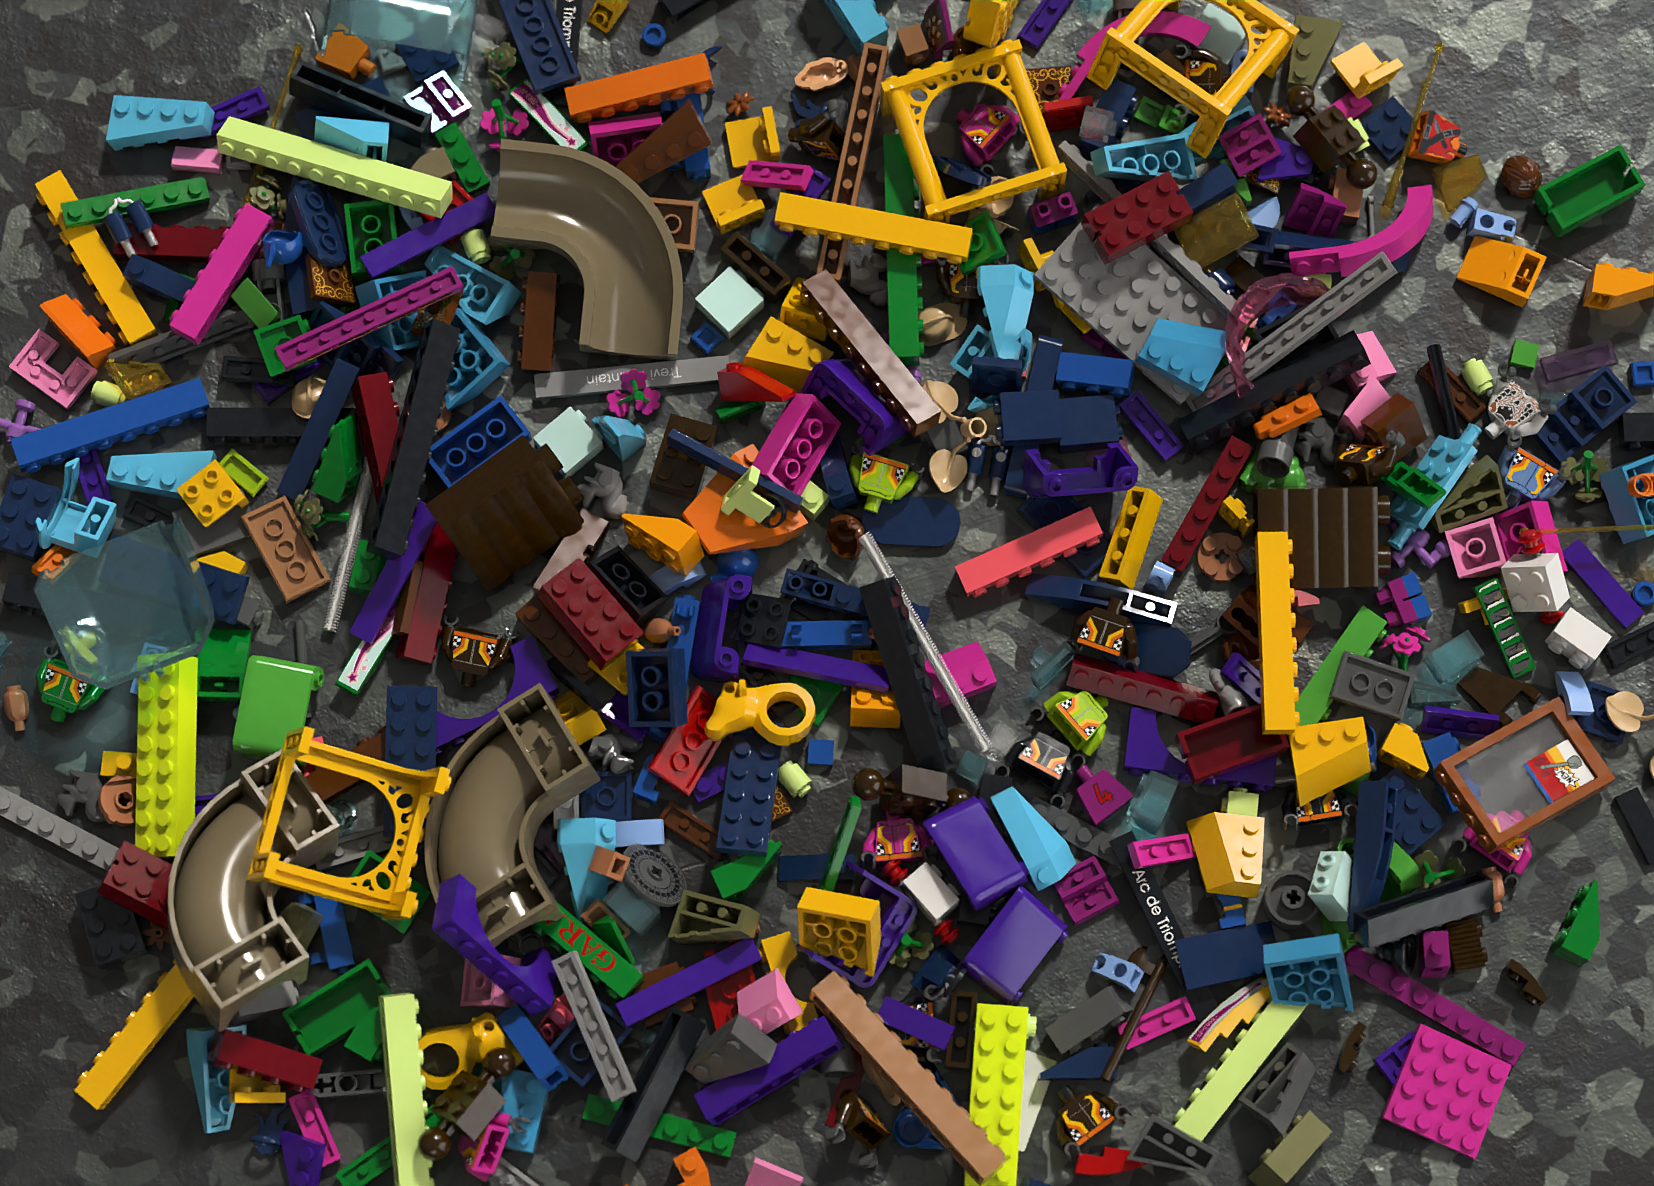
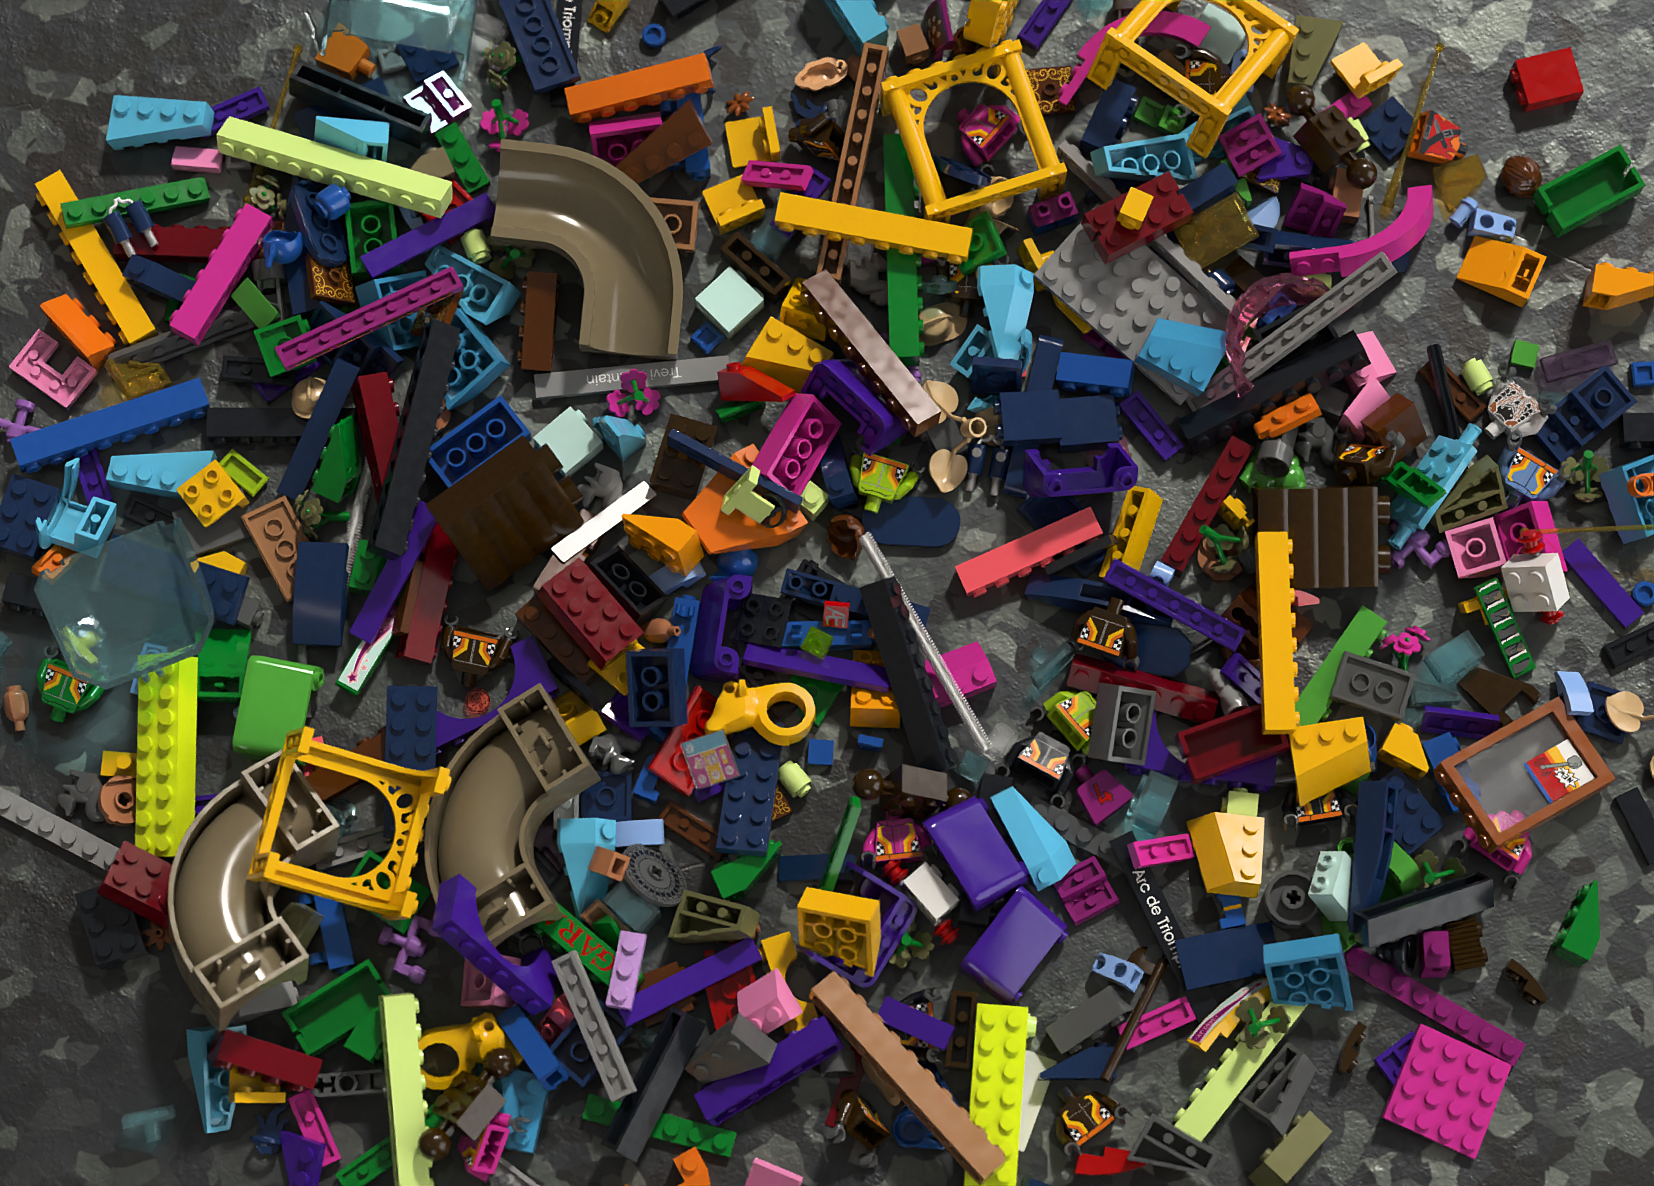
(107, 394): yellowish green brick -> none
(135, 1040): yellow brick -> none
(150, 1120): none -> clear light blue tile
(320, 594): none -> dark blue slope
(332, 202): none -> blue head
(411, 945): none -> medium lavender piece
(478, 700): none -> clear red tile
(547, 117): slope -> none
(603, 521): none -> white sticker
(626, 970): none -> lavender plate
(710, 759): none -> clear piece
(817, 642): none -> clear neon green tile
(836, 614): none -> red tile
(870, 743): none -> blue tile
(938, 971): dark blue piece -> none
(939, 285): none -> clear light blue plate
(1065, 113): red tile -> none
(1081, 554): none -> black tile
(1097, 124): clear brick -> none
(1122, 724): none -> dark grey slope
(1134, 209): none -> yellow brick
(1174, 605): none -> dark purple tile
(1222, 538): none -> olive plant
(1255, 1033): none -> olive plant
(1405, 600): magenta hips -> none
(1498, 886): nougat plant -> none
(1546, 79): none -> red brick
(1577, 639): white brick -> none

